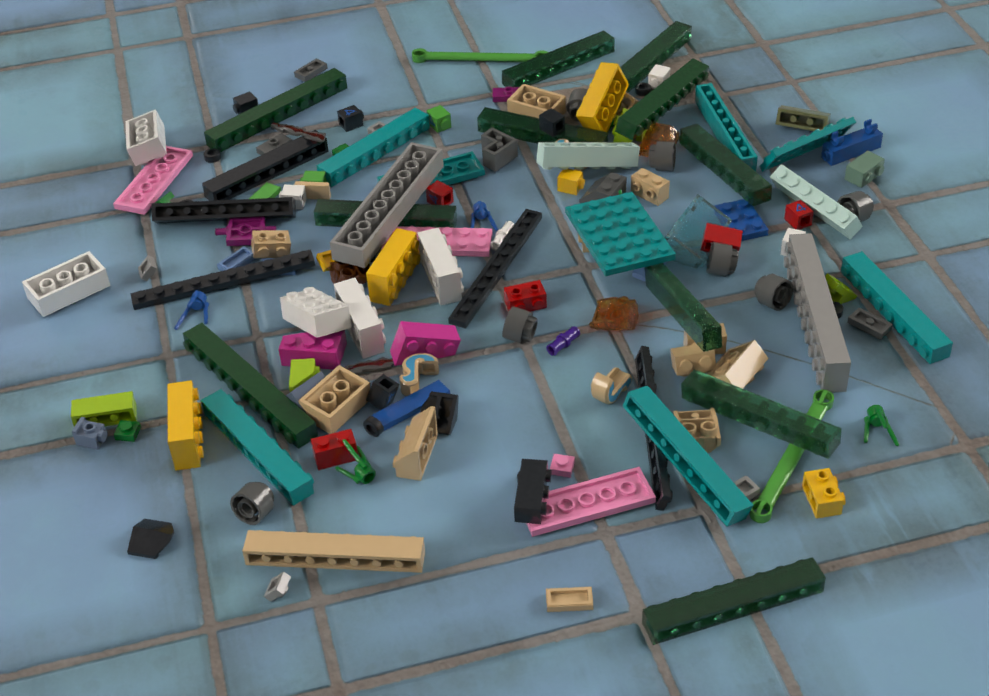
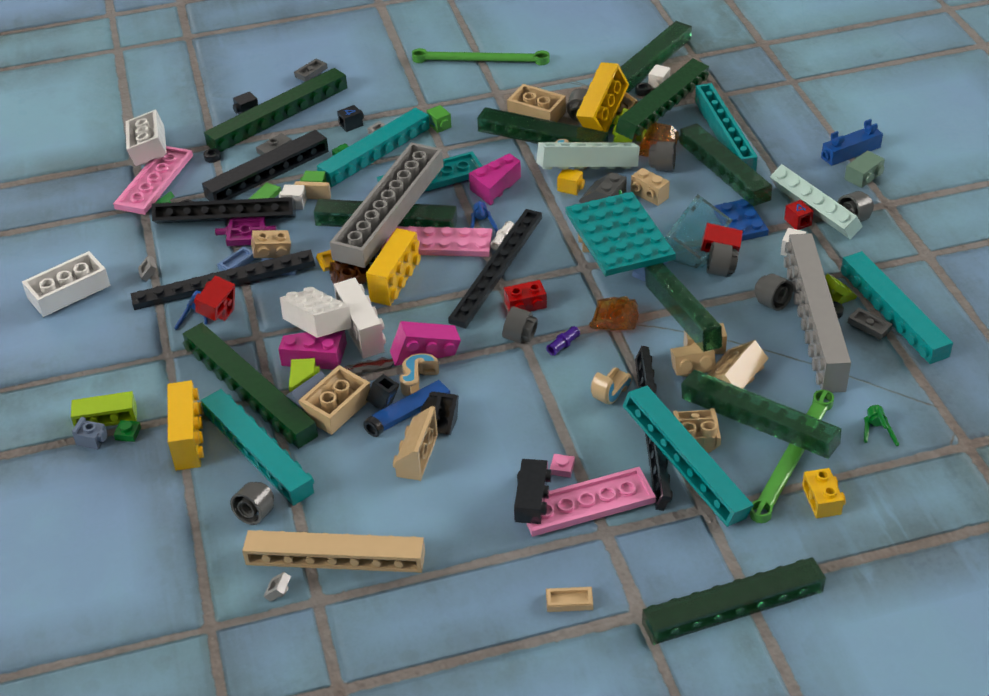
(150, 538): black slope -> none
(216, 299): none -> red brick
(296, 131): dark grey sword -> none
(331, 451): red brick -> none
(363, 470): green plant -> none
(439, 194): red brick -> none
(440, 266): white brick -> none
(495, 177): none -> dark pink wedge
(498, 149): dark grey brick -> none
(503, 94): magenta plate -> none
(552, 122): black brick -> none
(559, 60): clear green brick -> none
(748, 487): light grey plate -> none
(802, 118): olive brick -> none
(805, 144): teal plate -> none

